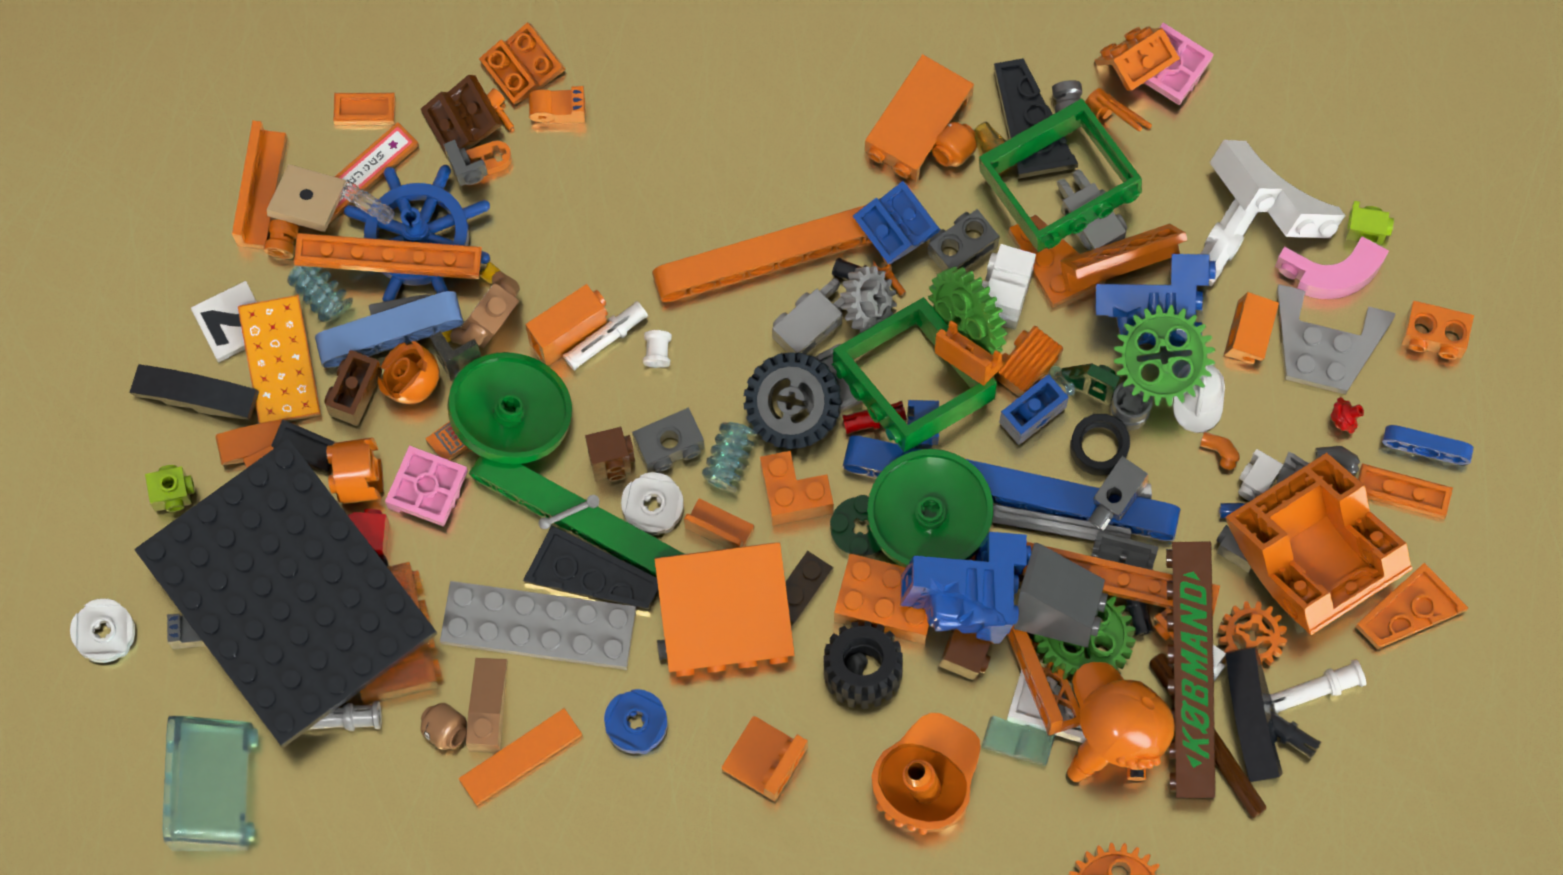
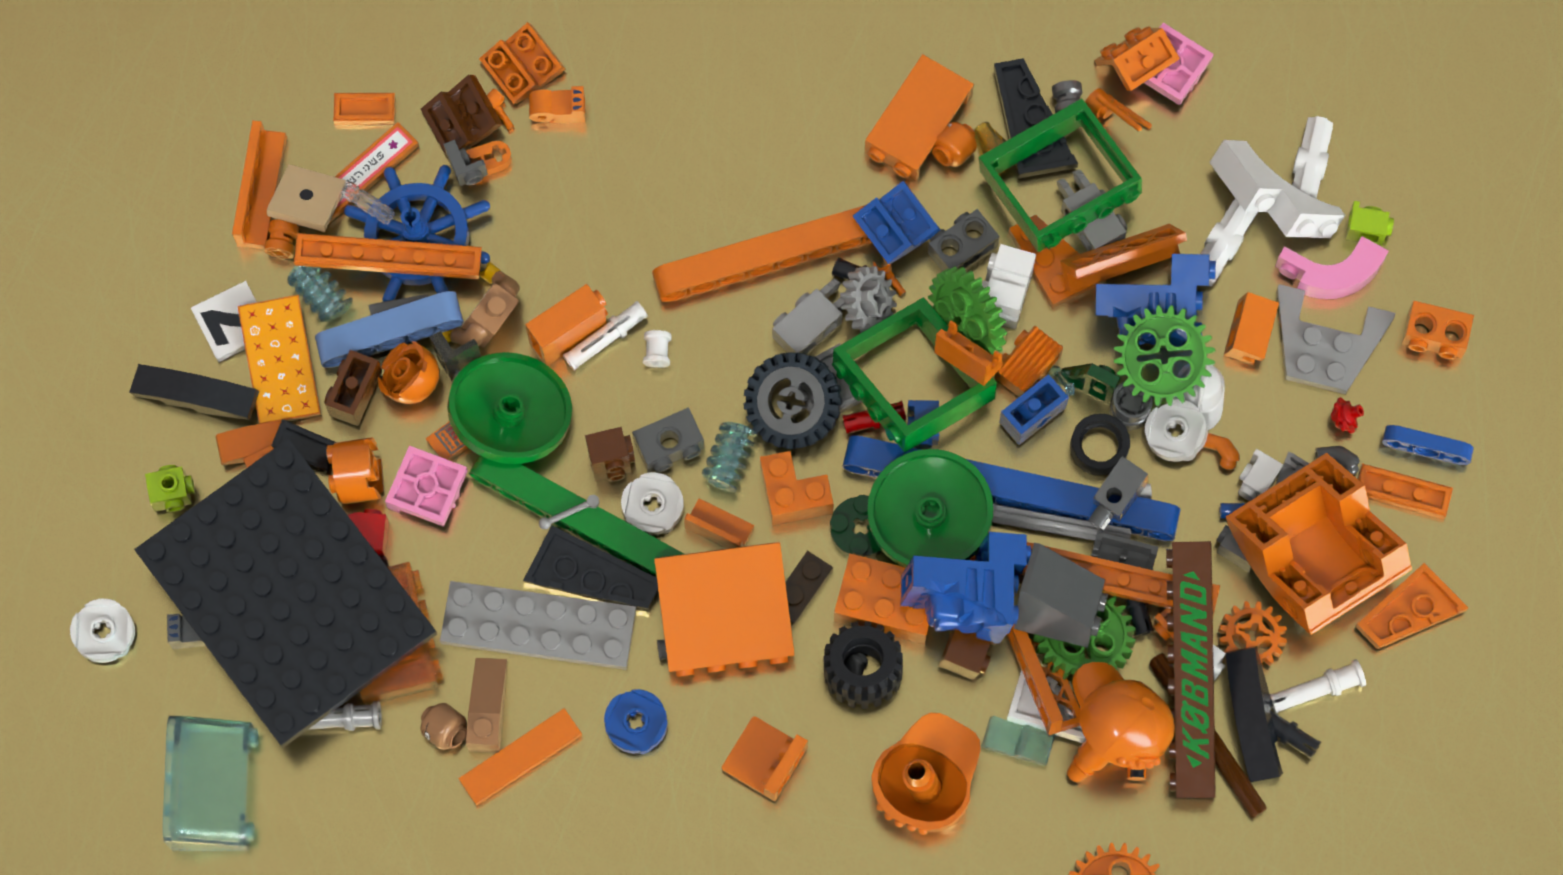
(1184, 446): none -> white plate
(1312, 155): none -> white piece

